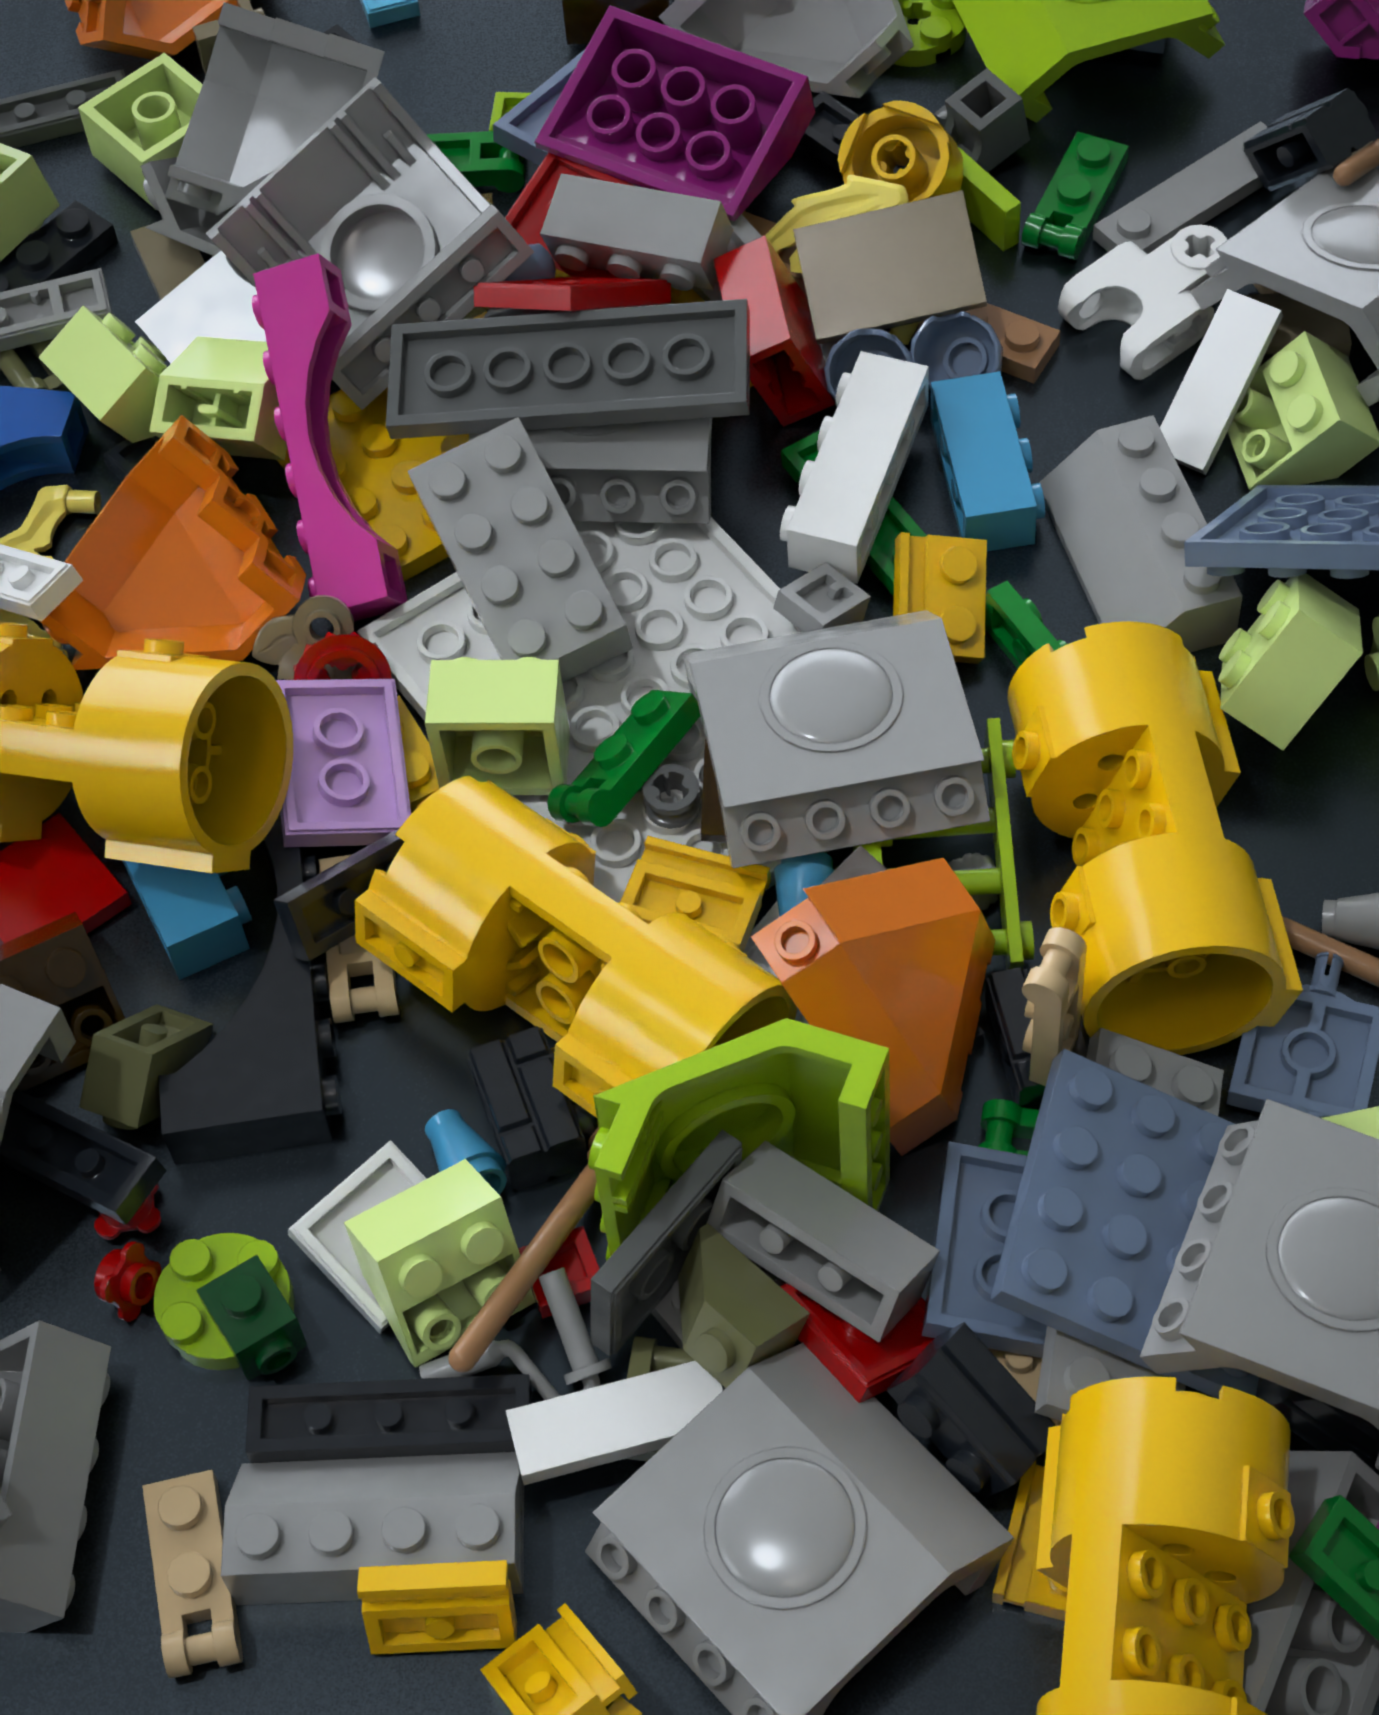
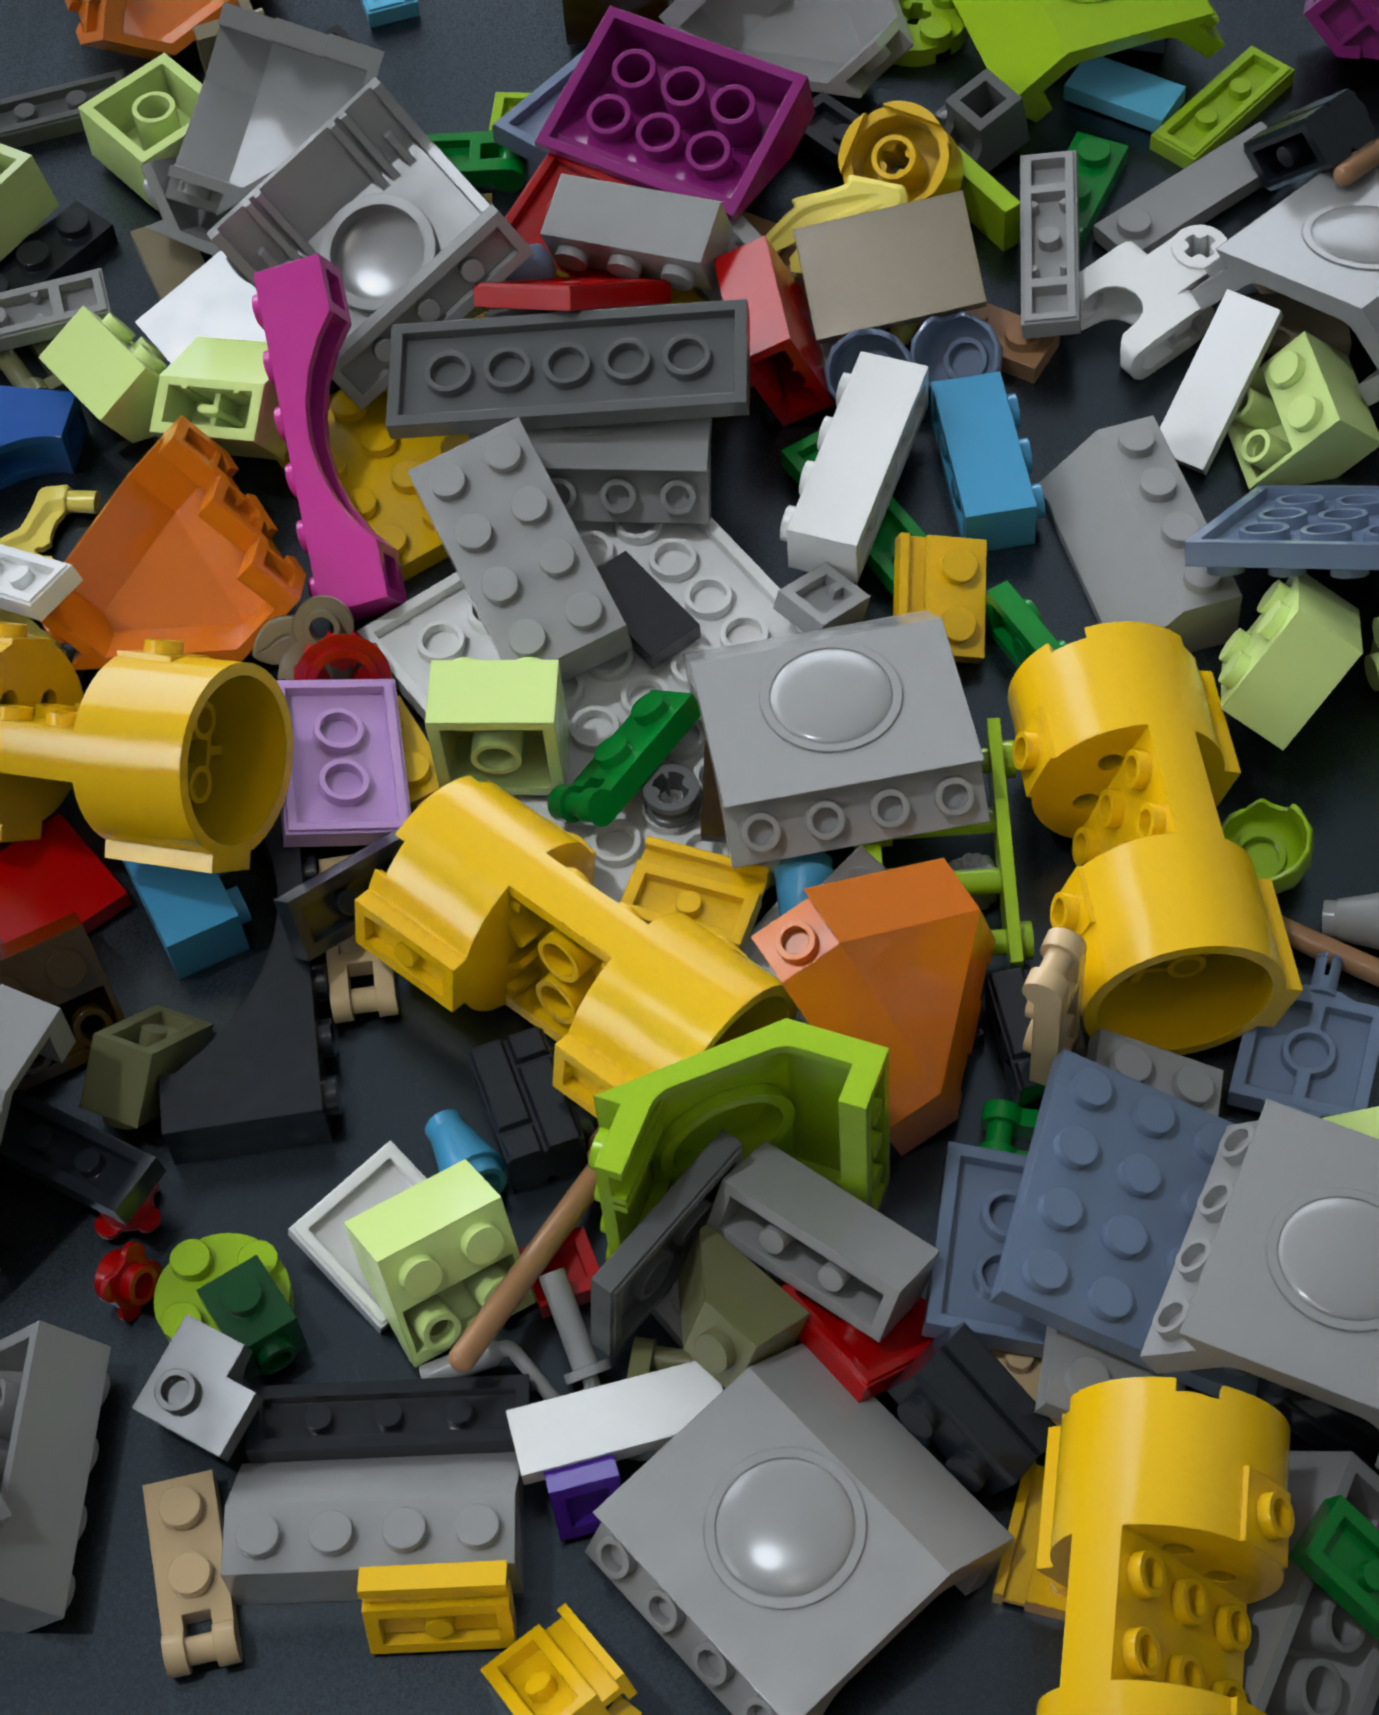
(201, 1389): none -> brick
(578, 1492): none -> dark purple tile
(652, 616): none -> black tile
(1050, 244): none -> light grey plate
(1124, 93): none -> medium azure tile
(1222, 107): none -> lime tile
(1275, 839): none -> lime hair

